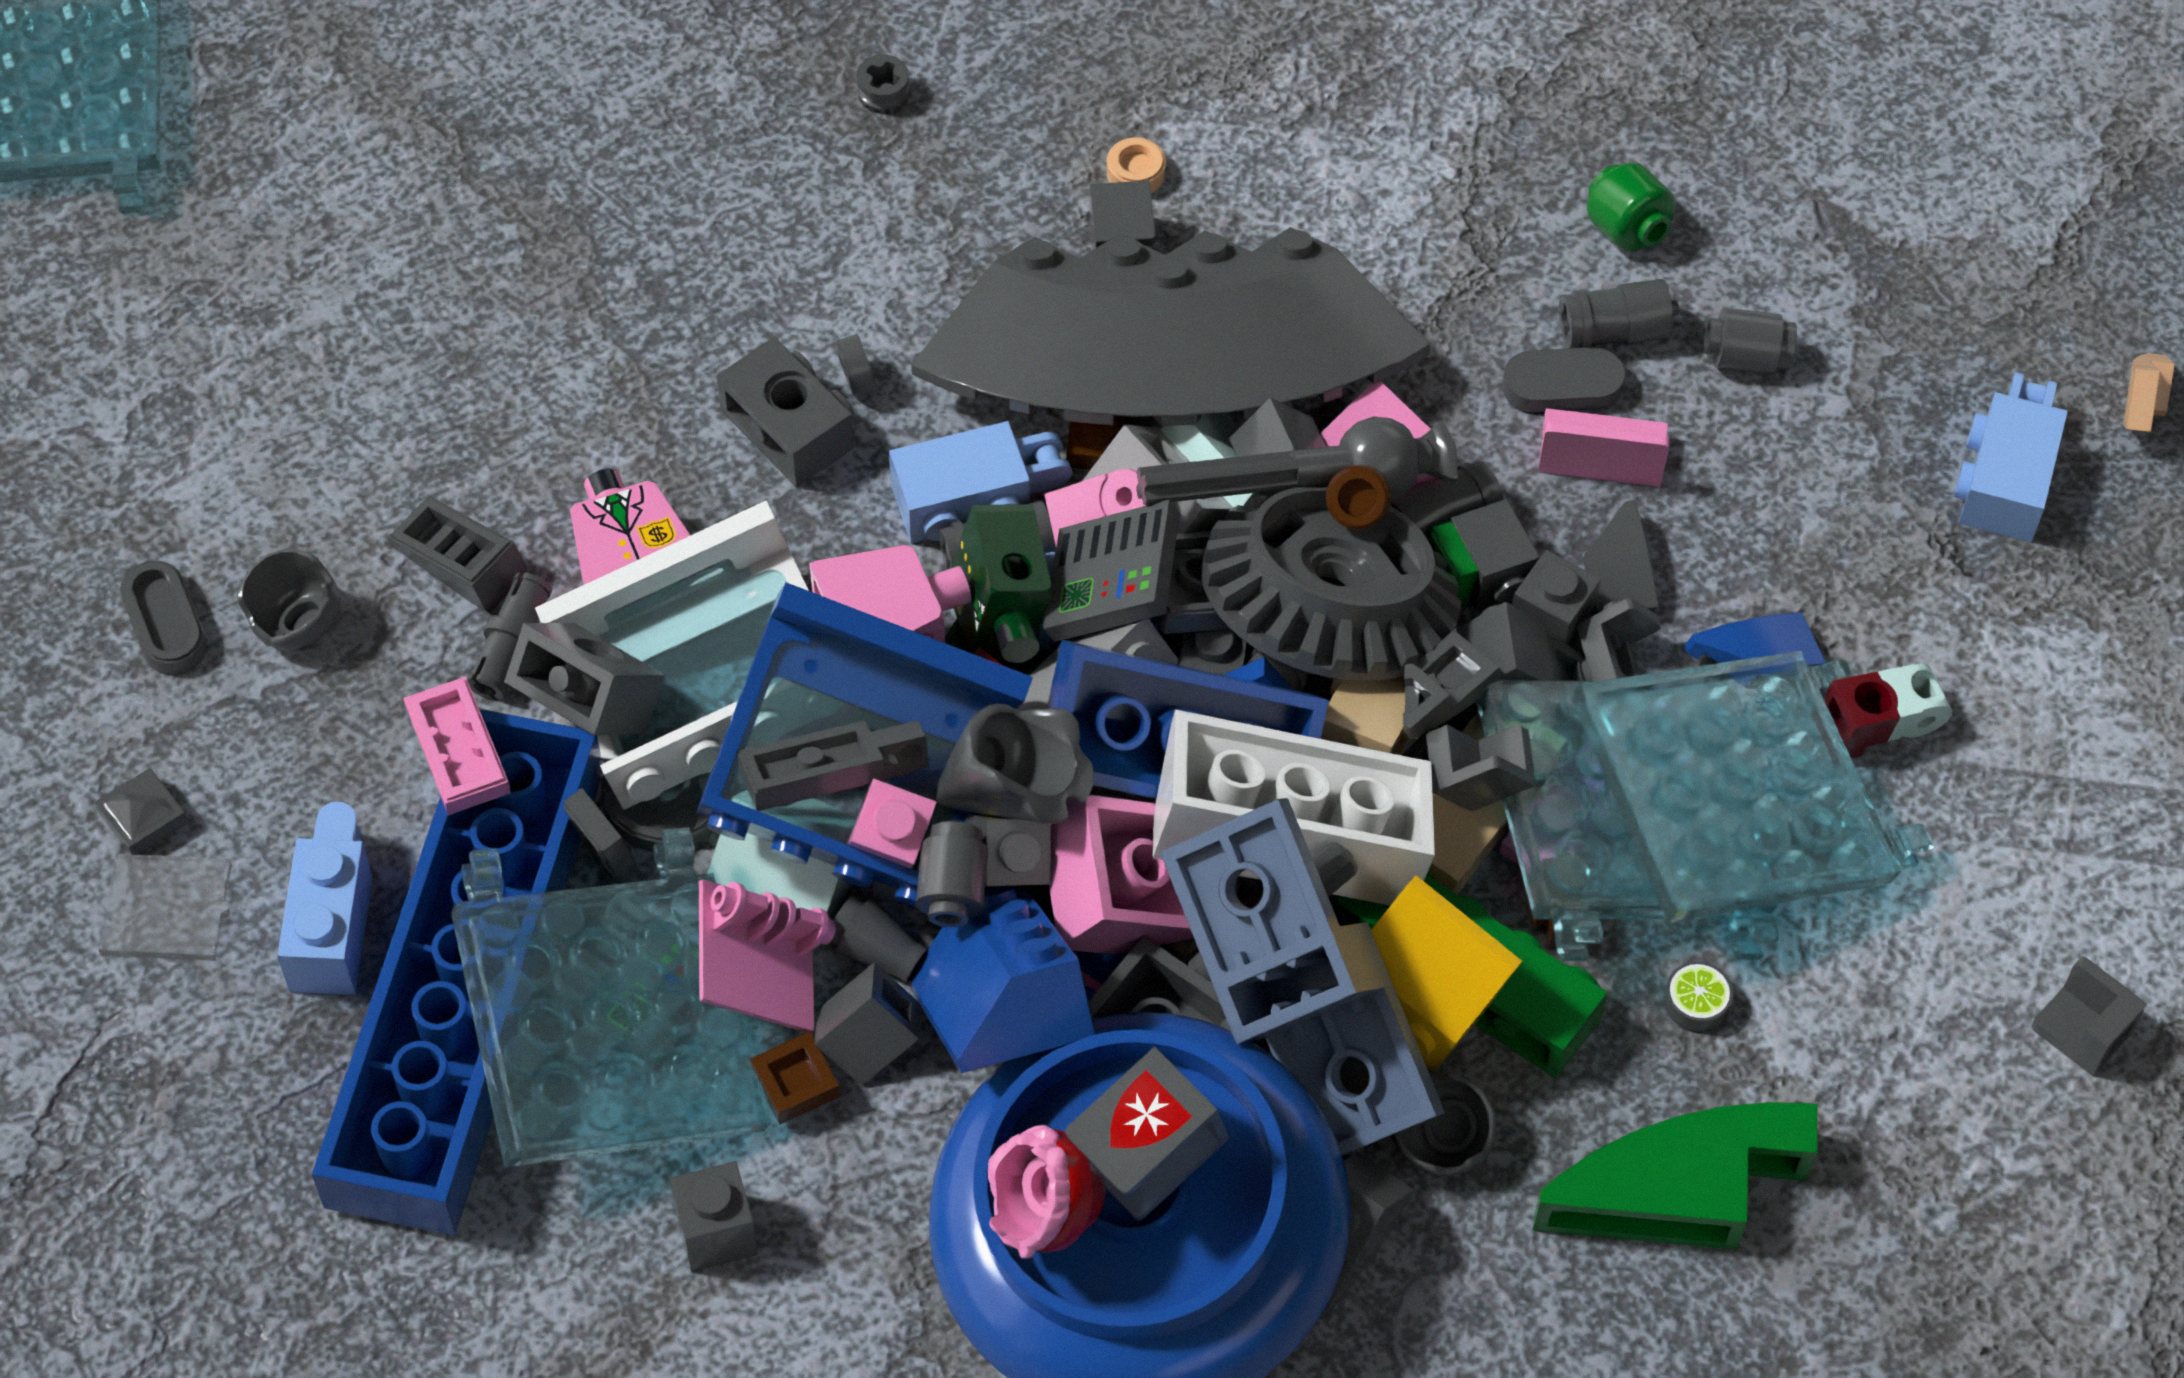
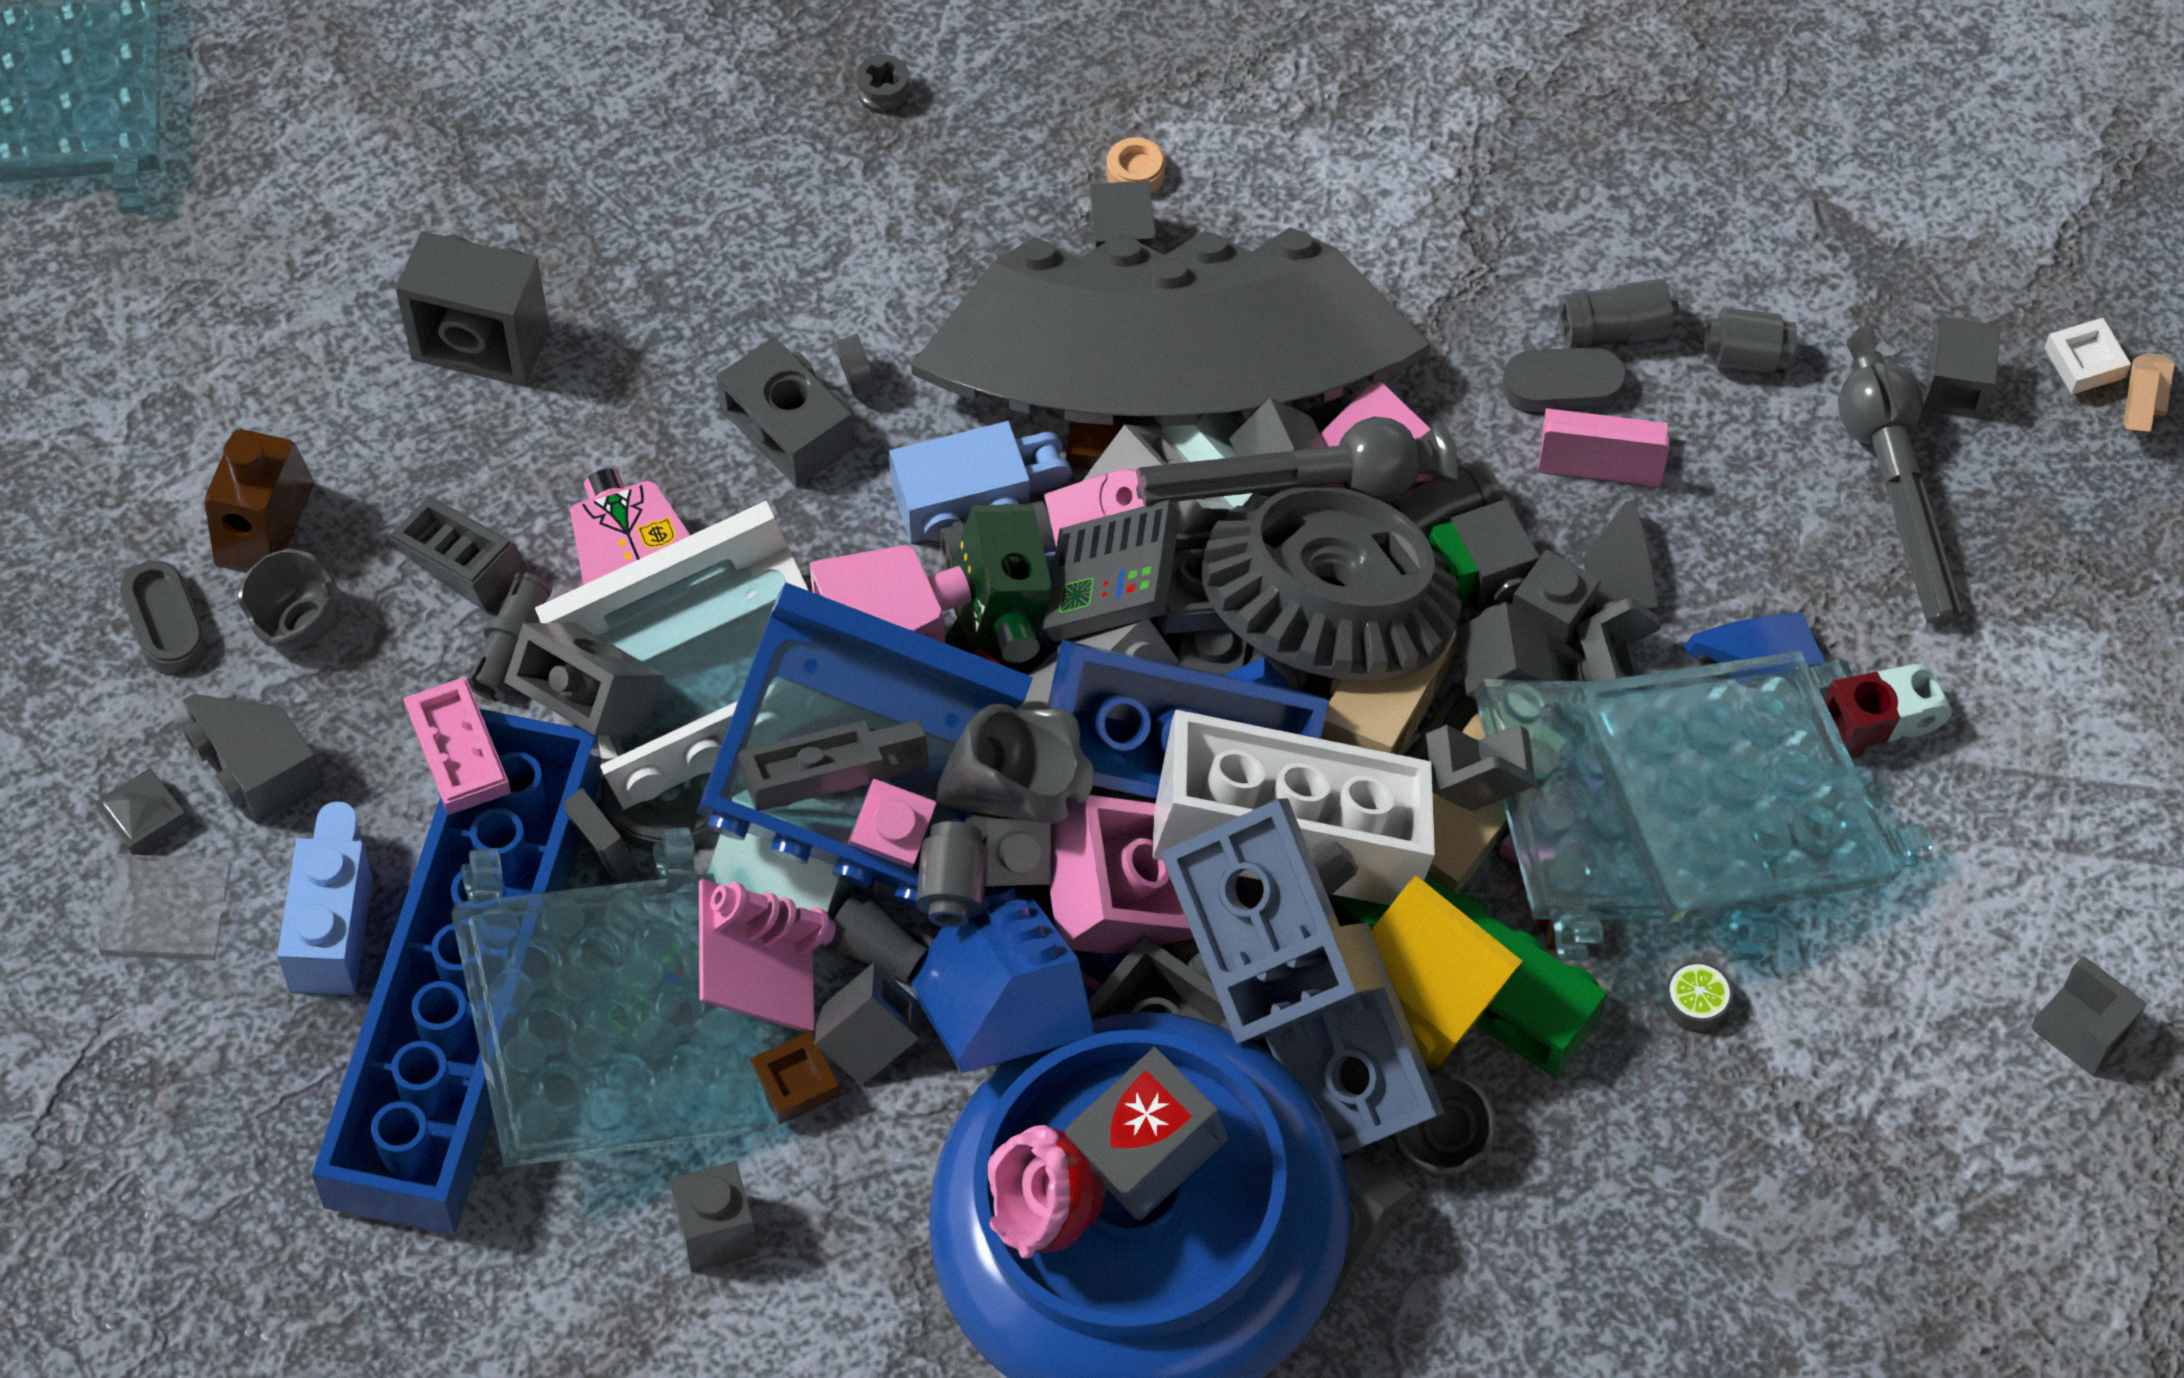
(257, 753): none -> dark grey slope
(258, 483): none -> reddish brown torso
(473, 308): none -> dark grey brick
(1359, 497): reddish brown tile -> none
(1445, 683): dark grey slope -> none
(1630, 204): green head -> none
(1682, 1176): green slope -> none
(1882, 408): none -> dark grey piece
(1962, 368): none -> dark grey panel
(2013, 460): light blue brick -> none
(2087, 356): none -> white plate

